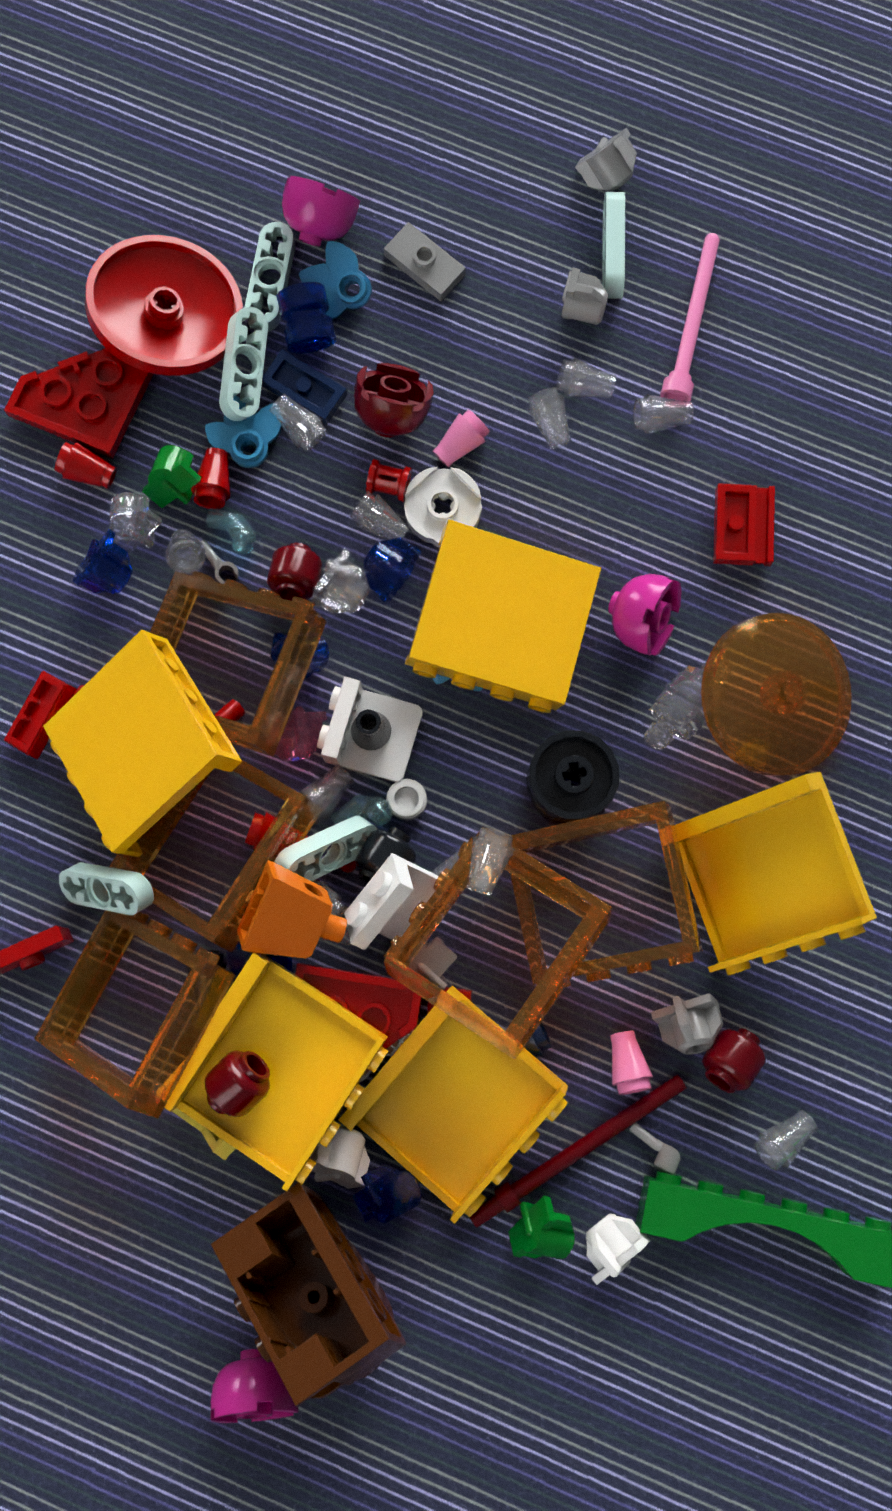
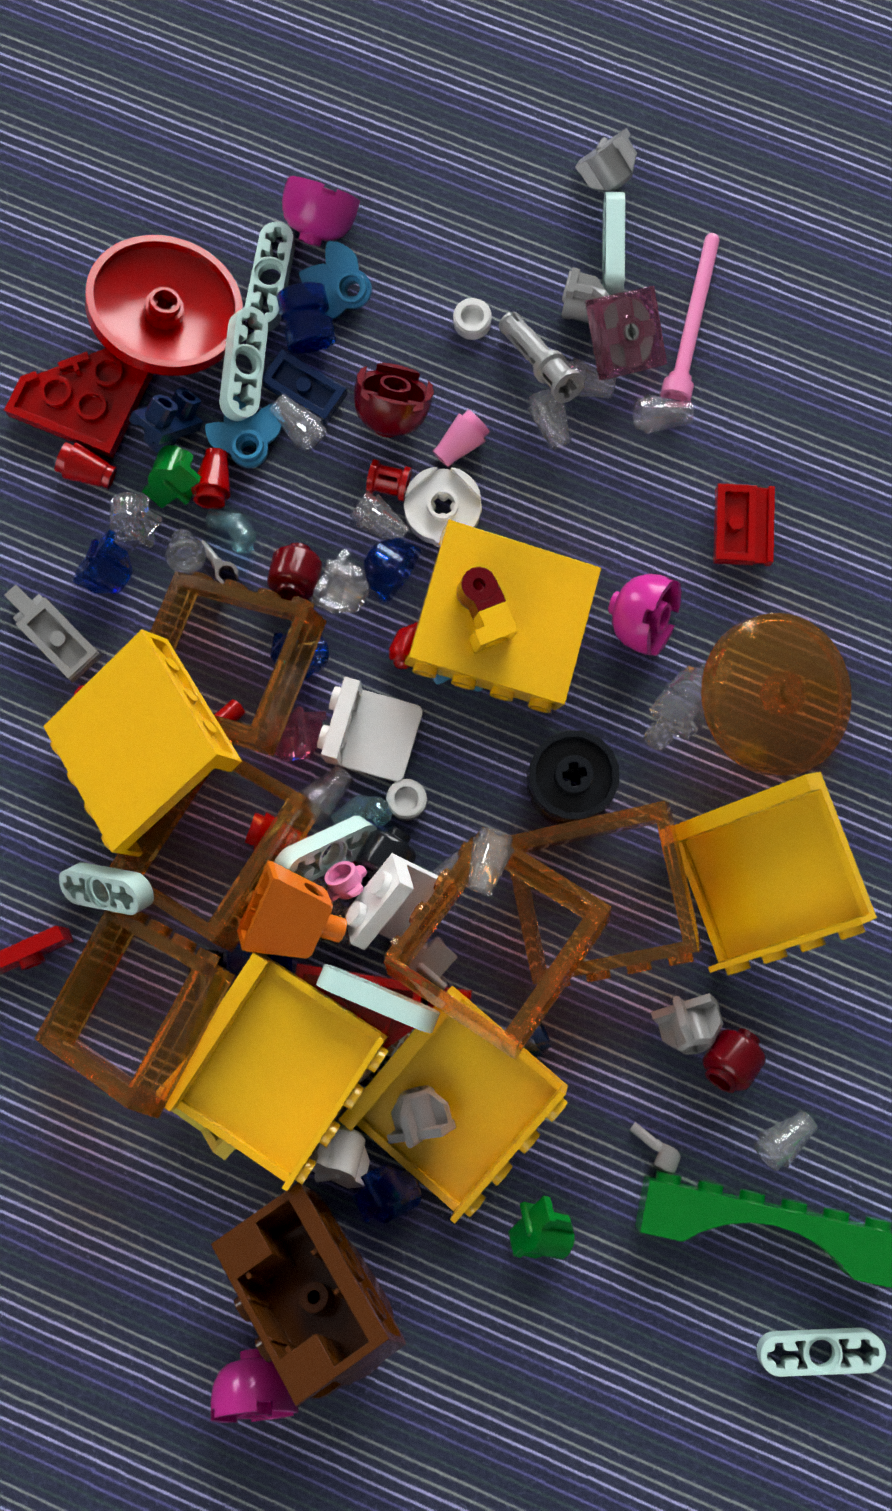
(41, 705): red plate -> none
(53, 634): none -> light grey hinge
(168, 418): none -> dark blue hips
(237, 1083): dark red head -> none
(344, 880): none -> bright pink plate
(373, 738): black cone -> none
(378, 998): none -> light aqua beam
(401, 645): none -> red arm
(420, 1116): none -> light grey piece
(424, 261): light grey plate -> none
(472, 318): none -> white tile
(488, 608): none -> leg
(508, 1196): dark red bar -> none
(547, 364): none -> light grey pin
(613, 1244): white piece -> none
(626, 332): none -> clear pink piece
(629, 1065): bright pink cone -> none
(851, 1340): none -> light aqua beam

